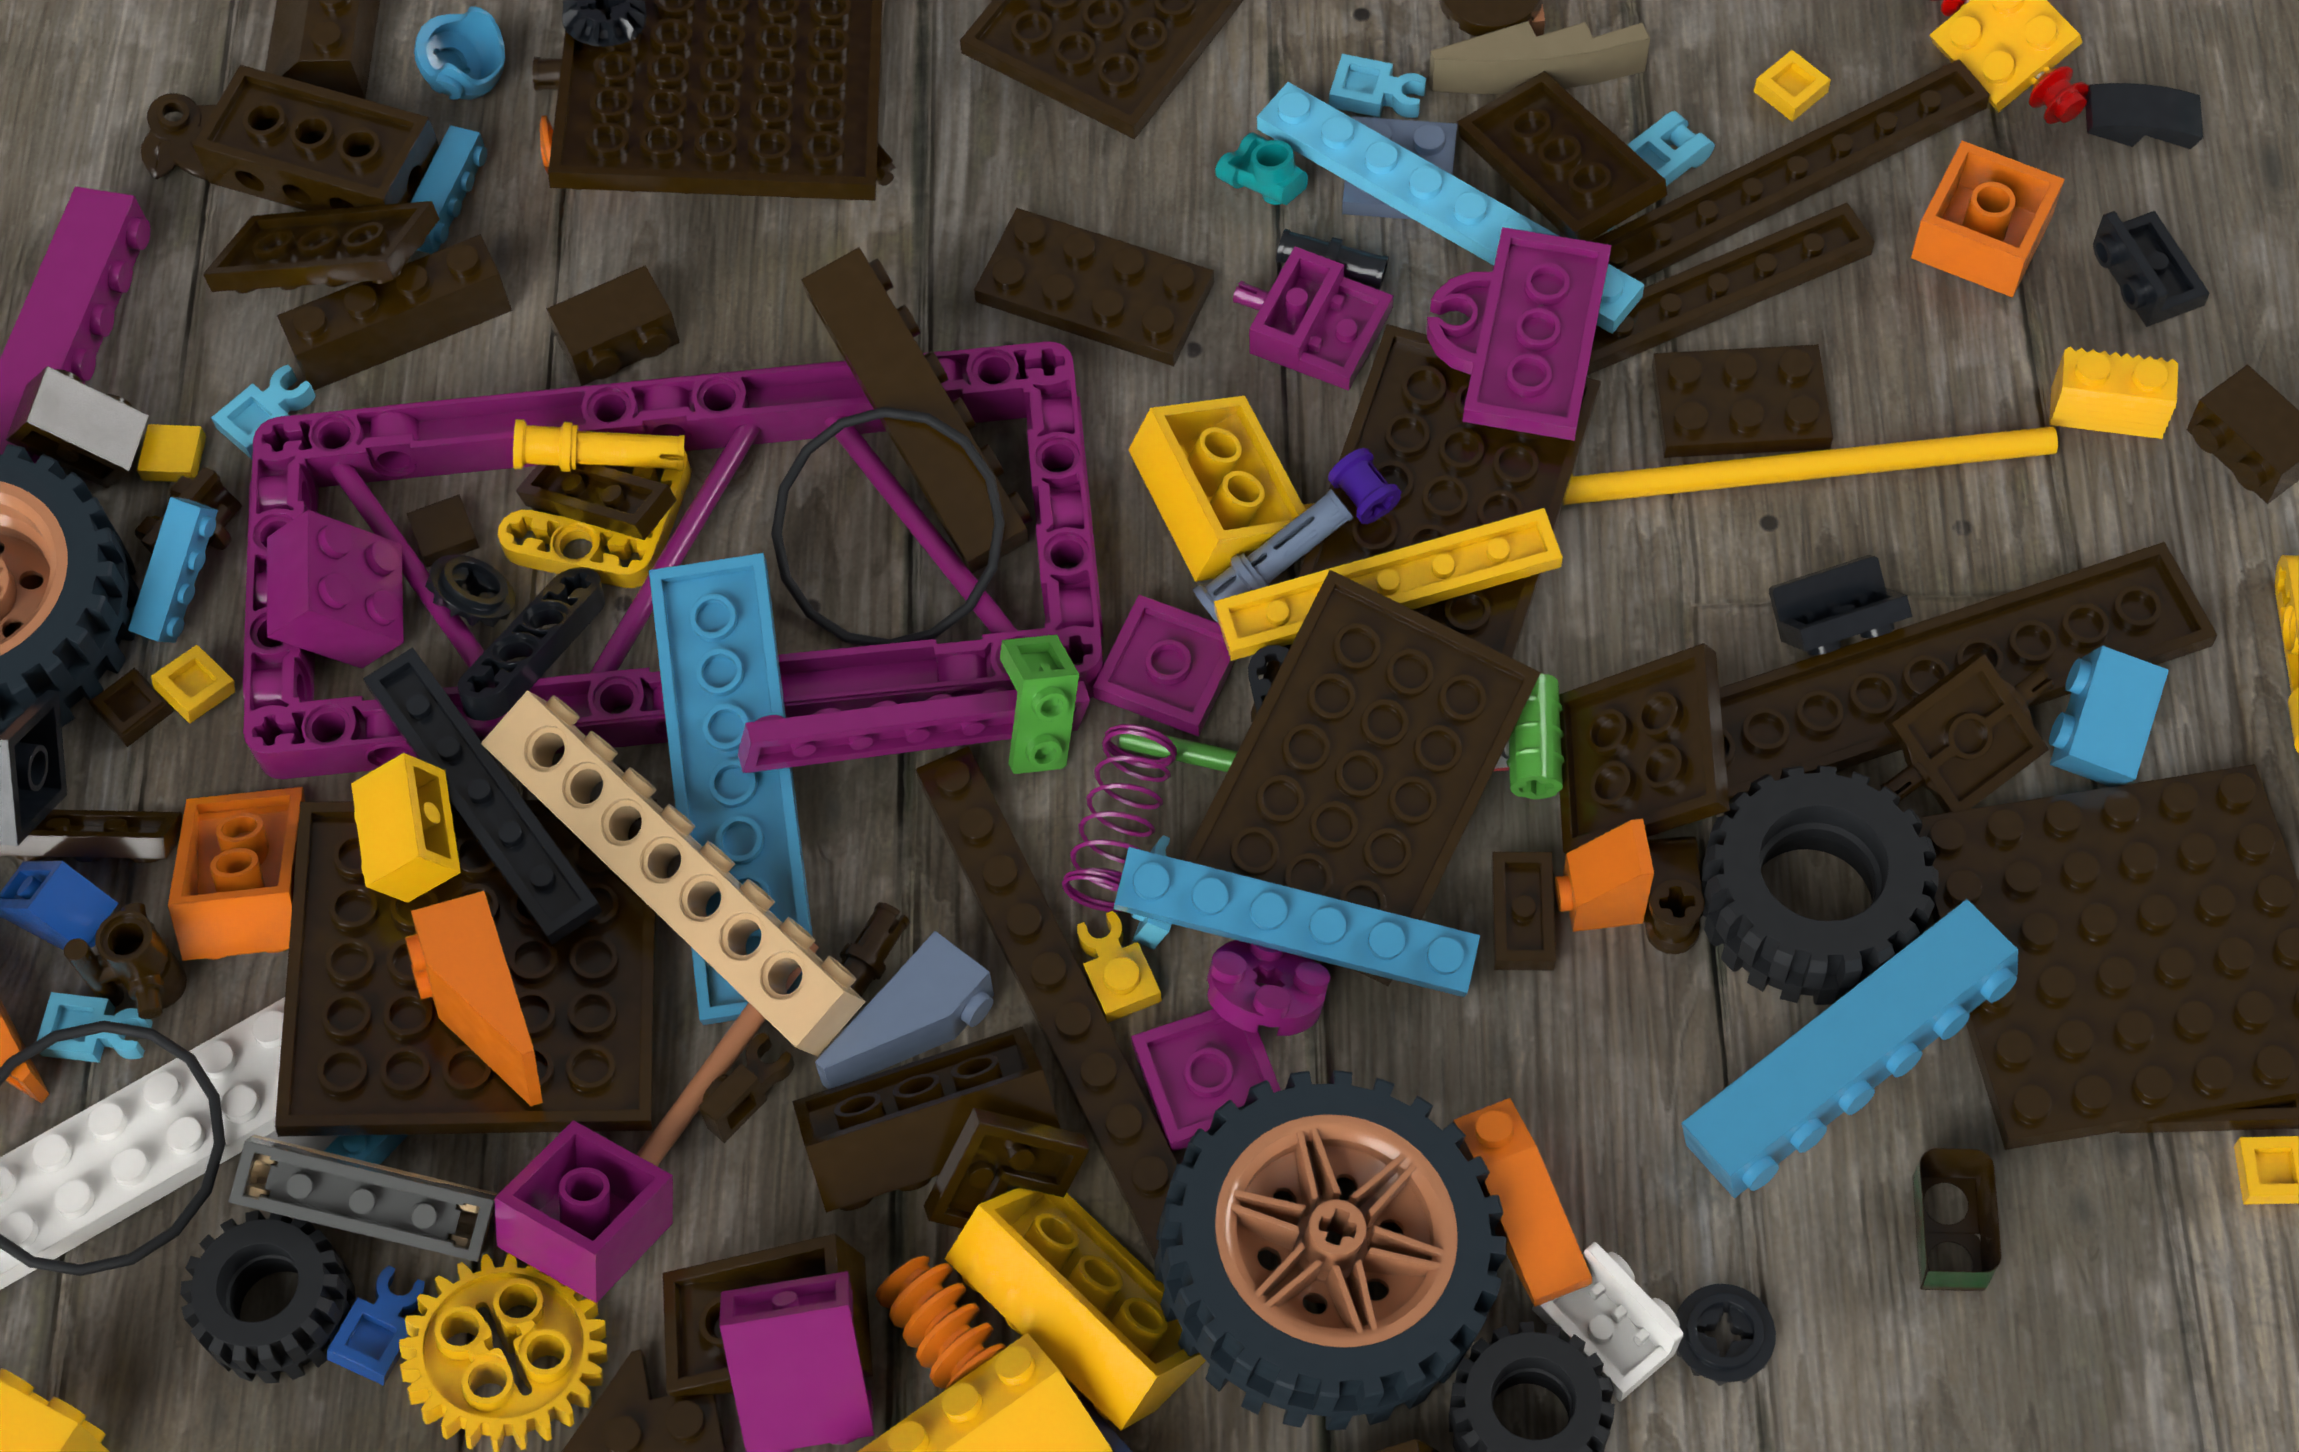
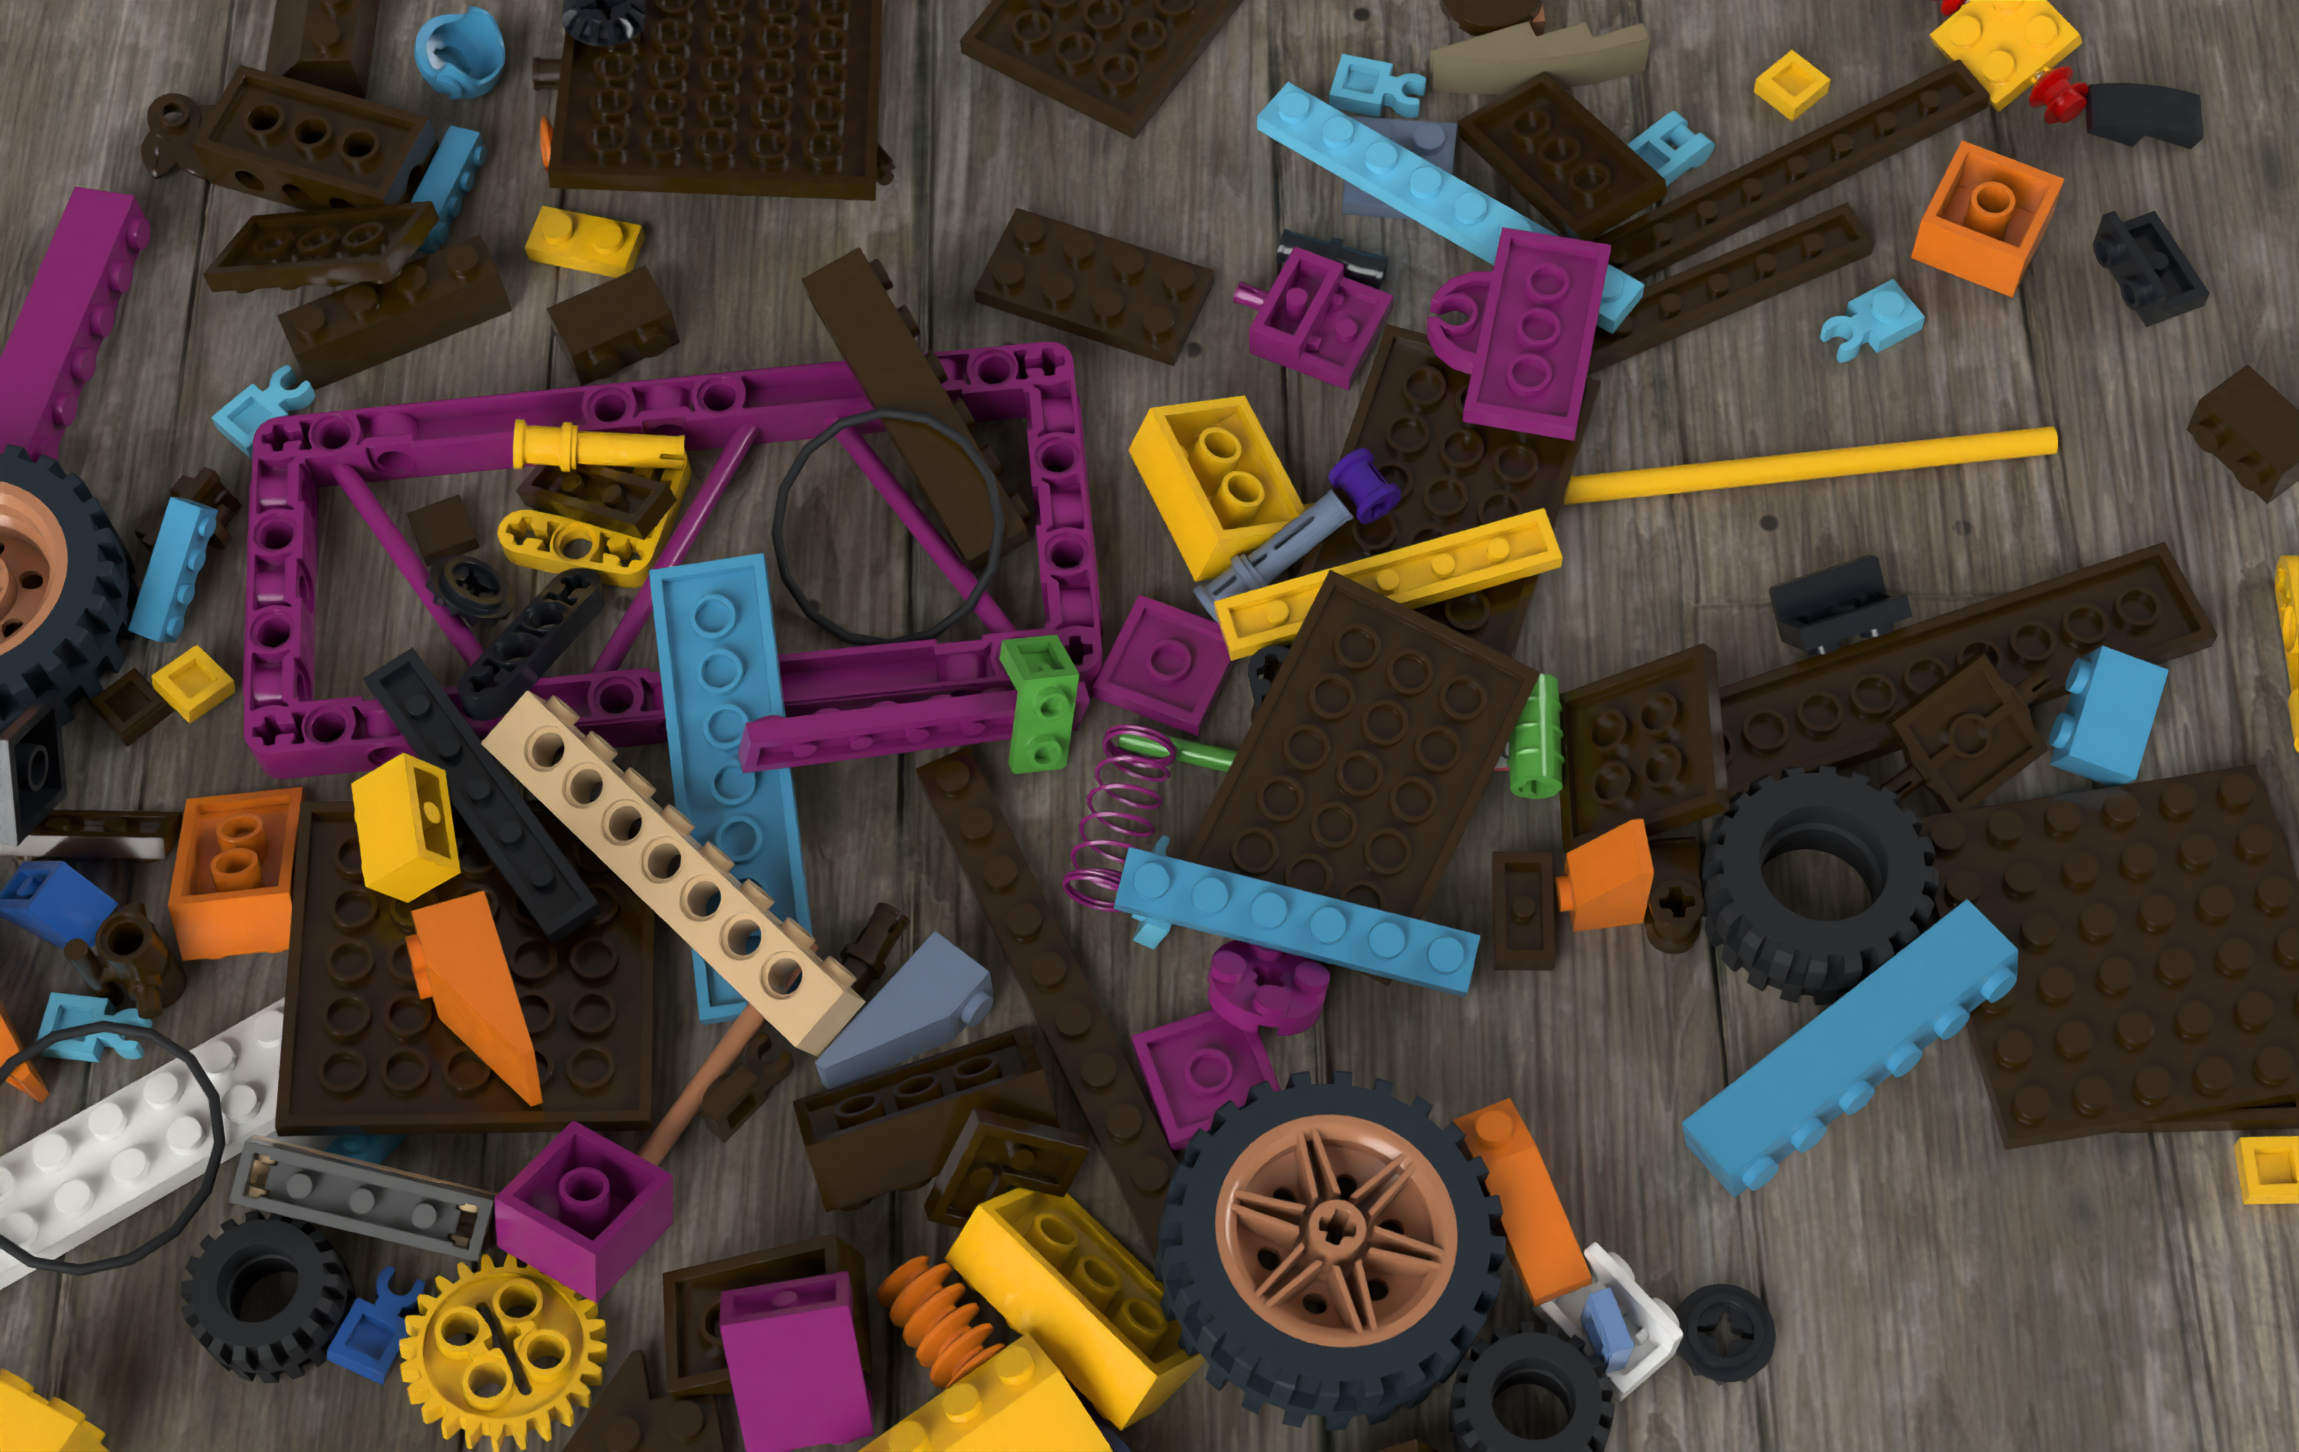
(77, 426): brick -> none
(171, 452): yellow tile -> none
(334, 589): magenta brick -> none
(584, 242): none -> yellow plate
(1118, 974): yellow plate -> none
(1264, 168): teal plate -> none
(1606, 1330): none -> medium blue tile
(1741, 401): dark brown plate -> none
(1876, 317): none -> medium azure plate
(1975, 1176): dark brown piece -> none
(2114, 393): yellow brick -> none

